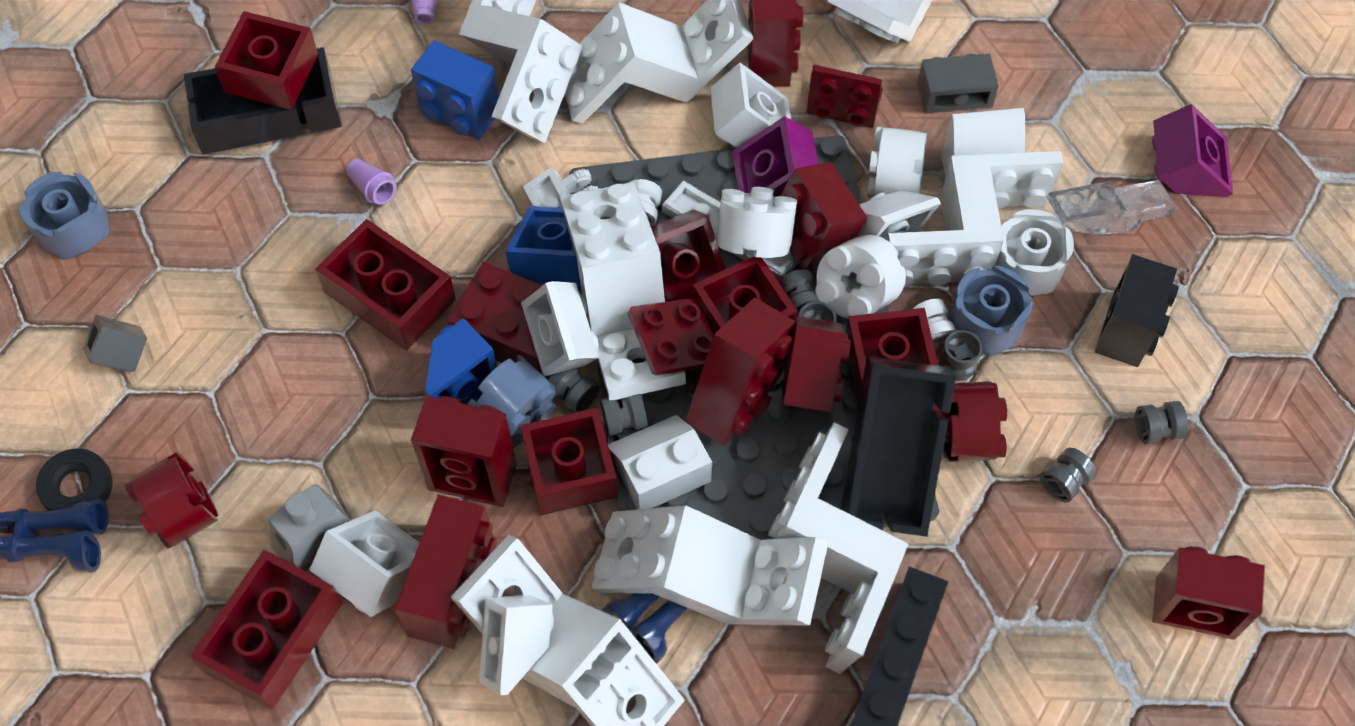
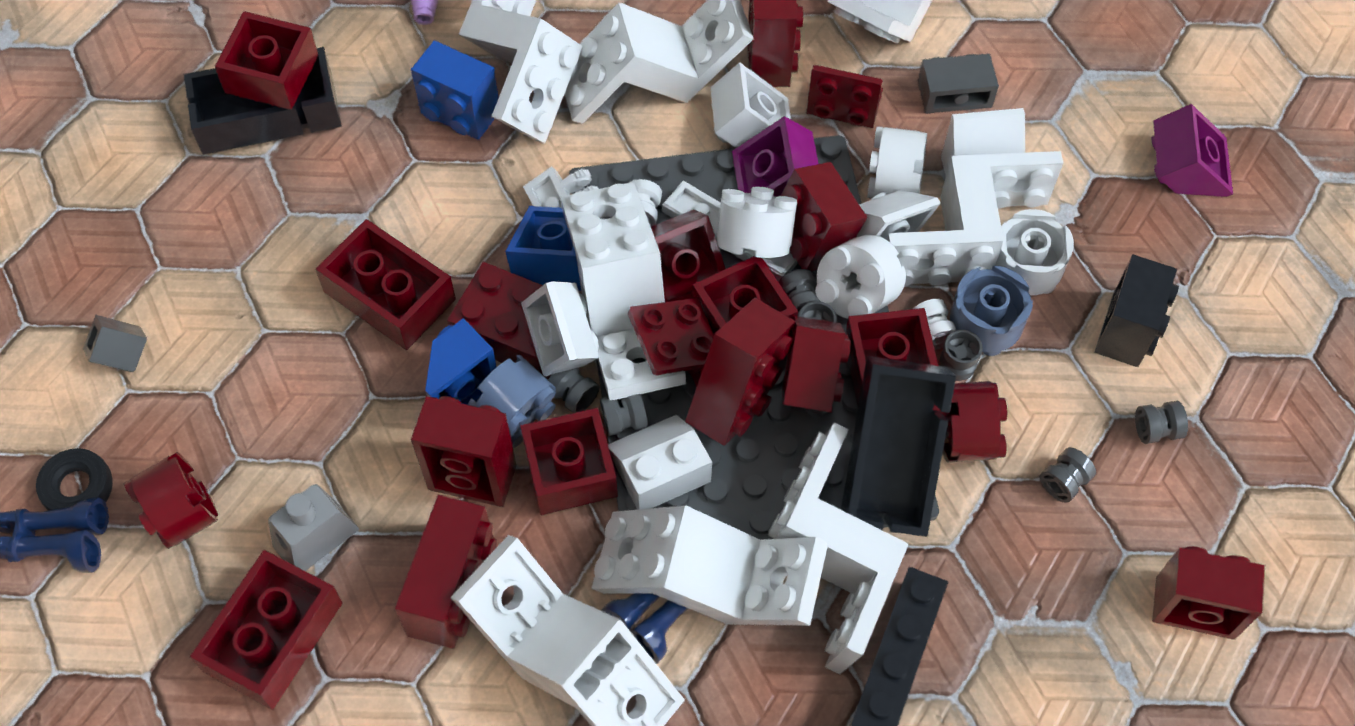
(64, 214): sand blue brick -> none
(366, 561): white slope -> none
(371, 181): lavender cone -> none
(513, 639): white slope -> none
(1110, 210): clear slope -> none

